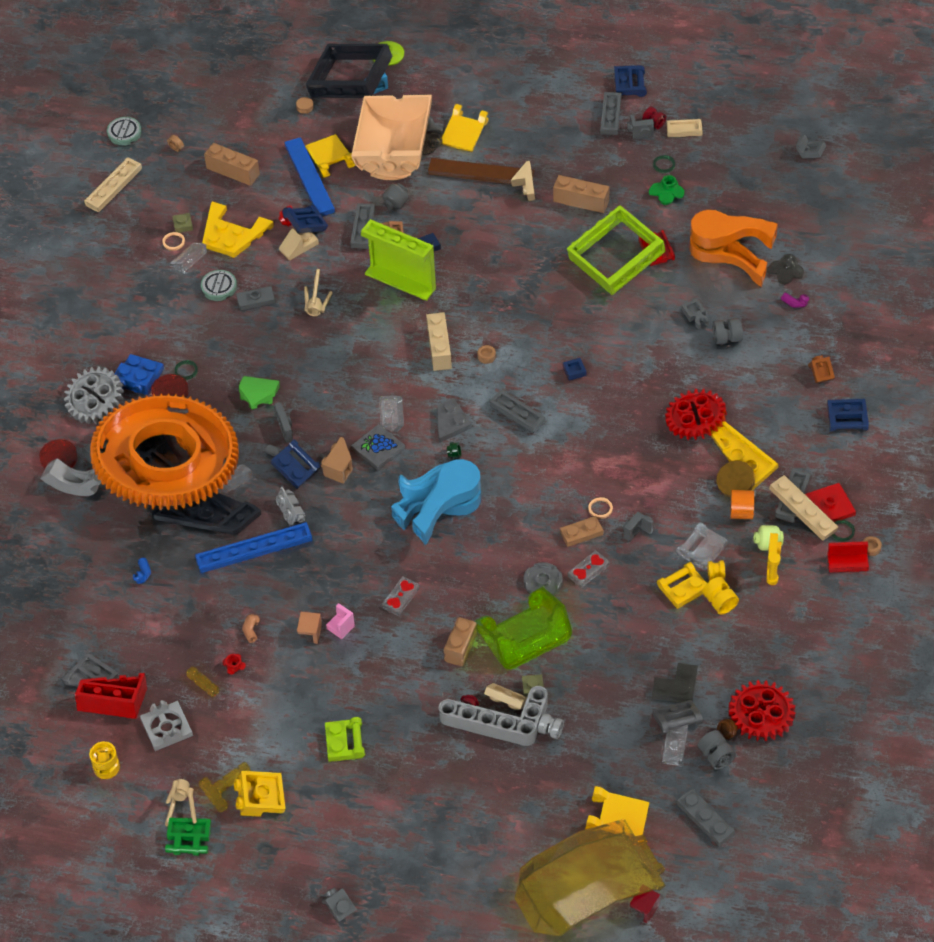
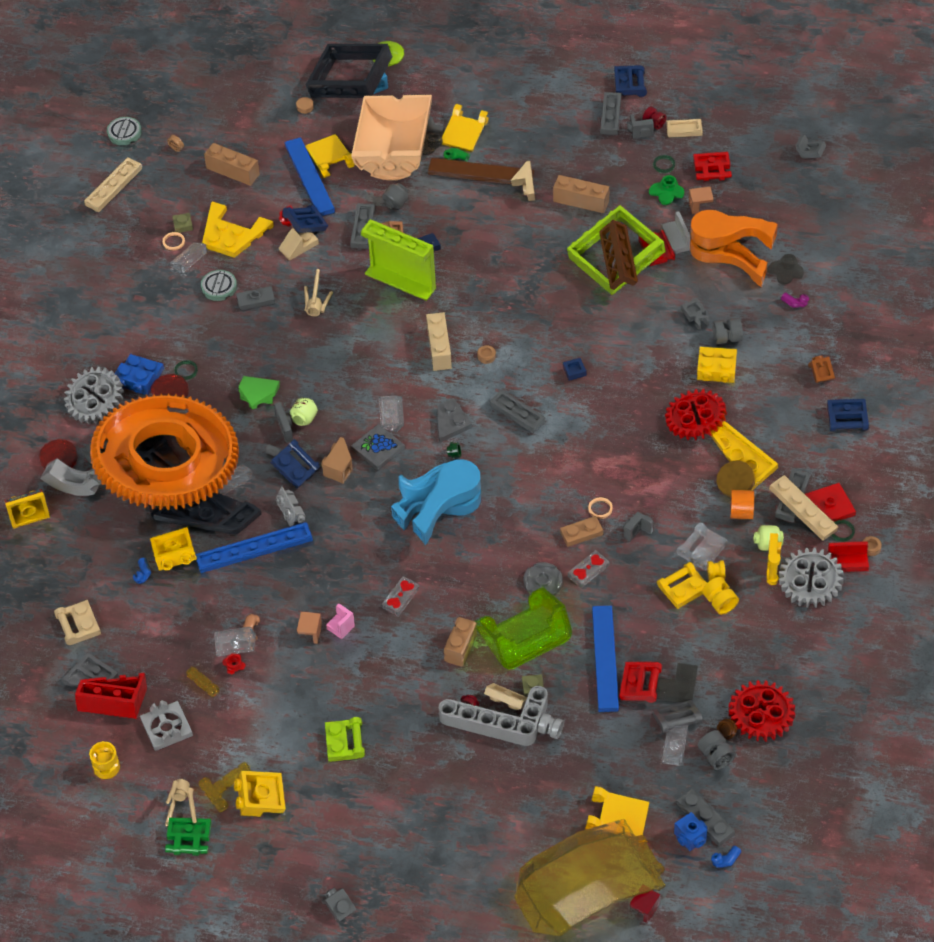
(27, 508): none -> yellow slope
(83, 619): none -> tan plate
(173, 549): none -> yellow plate
(234, 641): none -> clear slope
(303, 411): none -> yellowish green head
(455, 153): none -> green arm
(605, 659): none -> blue tile
(621, 252): none -> reddish brown fence
(634, 679): none -> red plate
(677, 234): none -> light grey panel
(690, 832): none -> blue brick
(699, 196): none -> nougat panel
(712, 161): none -> red plate
(716, 364): none -> yellow plate
(726, 860): none -> blue arm
(830, 578): none -> light grey gear

